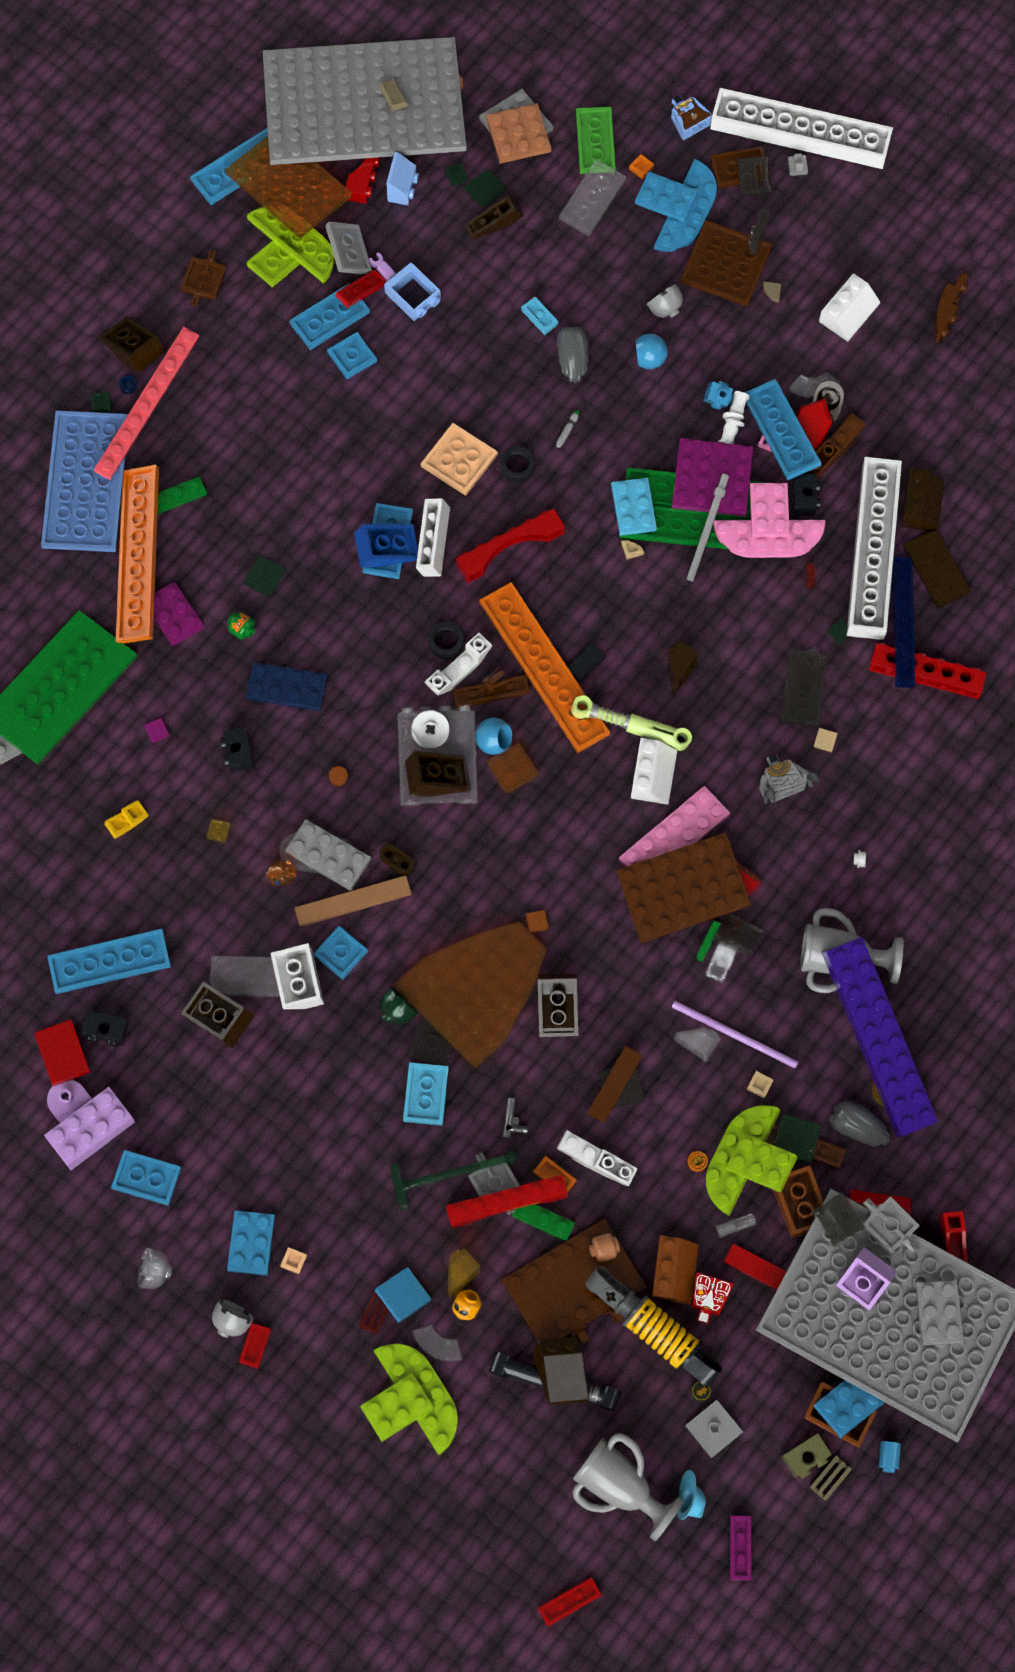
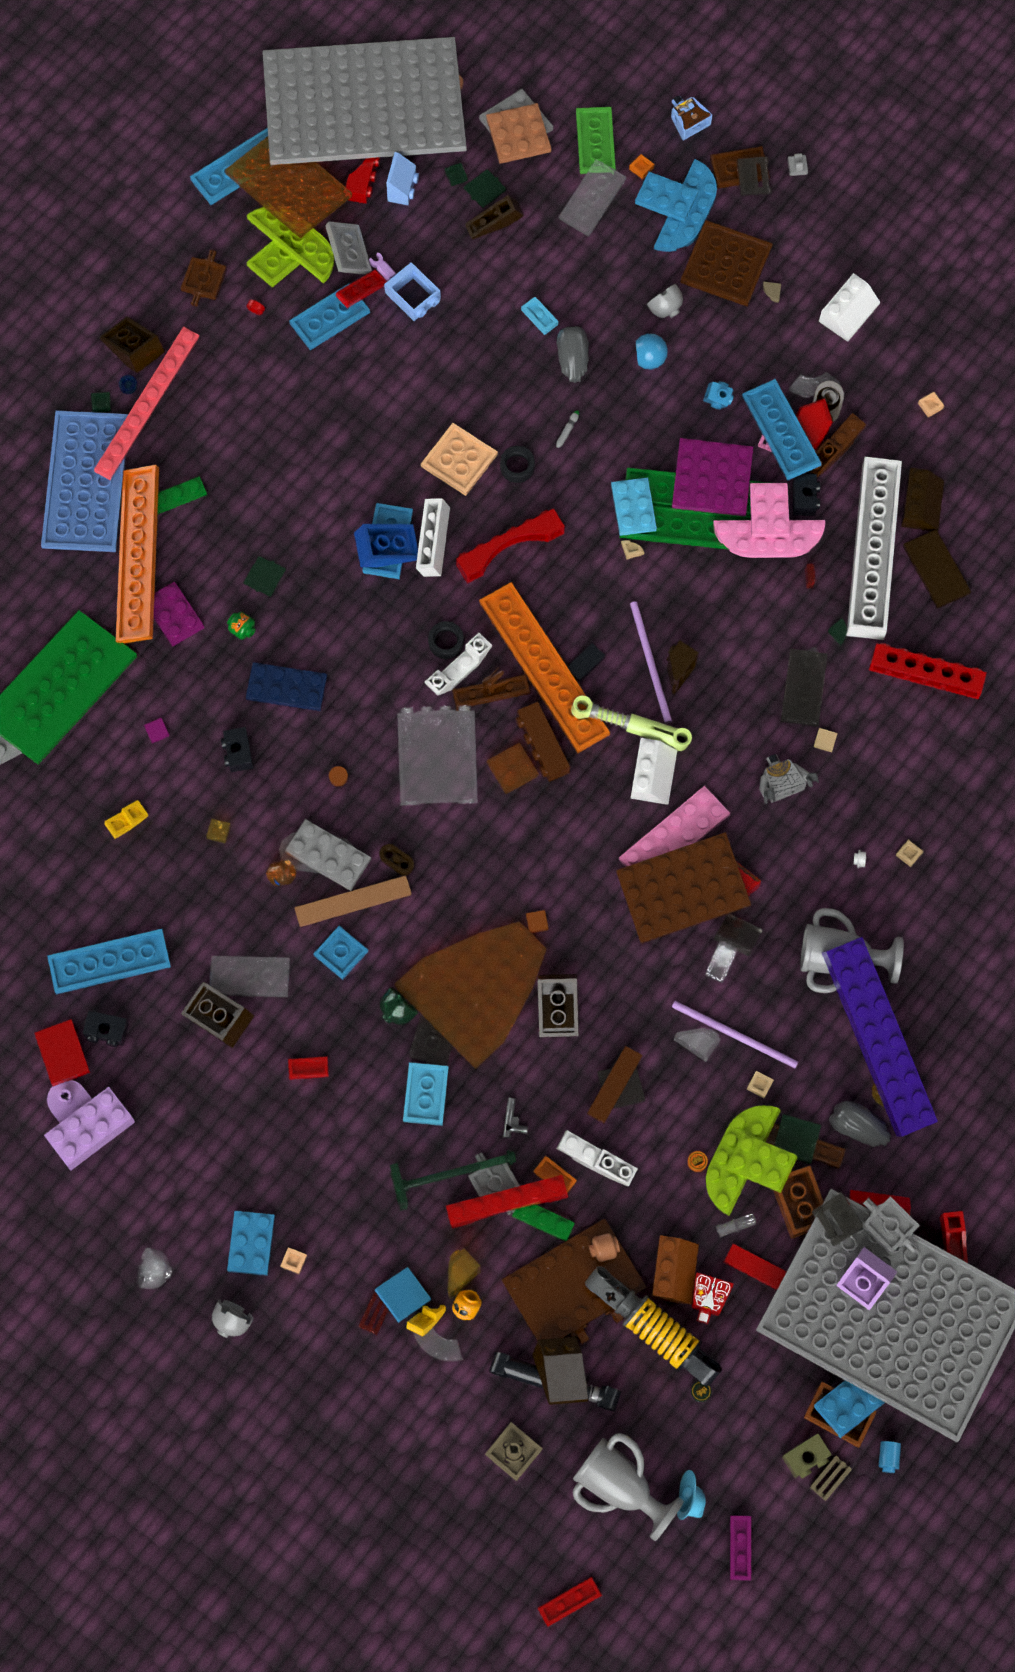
(146, 1177): dark azure plate -> none
(255, 307): none -> red tile
(255, 1345): red tile -> none
(297, 977): white slope -> none
(308, 1068): none -> red tile
(352, 355): dark azure tile -> none
(393, 95): dark tan tile -> none
(413, 1397): lime plate -> none
(425, 1321): none -> yellow slope
(432, 718): white plate -> none
(436, 774): dark brown slope -> none
(493, 736): dark azure helmet -> none
(514, 1451): none -> dark tan plate
(543, 742): none -> reddish brown brick
(651, 663): none -> lavender piece
(708, 941): green tile -> none
(713, 1429): light grey plate -> none
(719, 494): light grey bar -> none
(733, 417): white piece -> none
(758, 232): clear smoke plate -> none
(801, 128): white brick -> none
(903, 622): clear blue plate -> none
(909, 853): none -> tan tile
(931, 404): none -> light nougat tile
(939, 1312): light grey plate -> none
(948, 307): reddish brown slope -> none

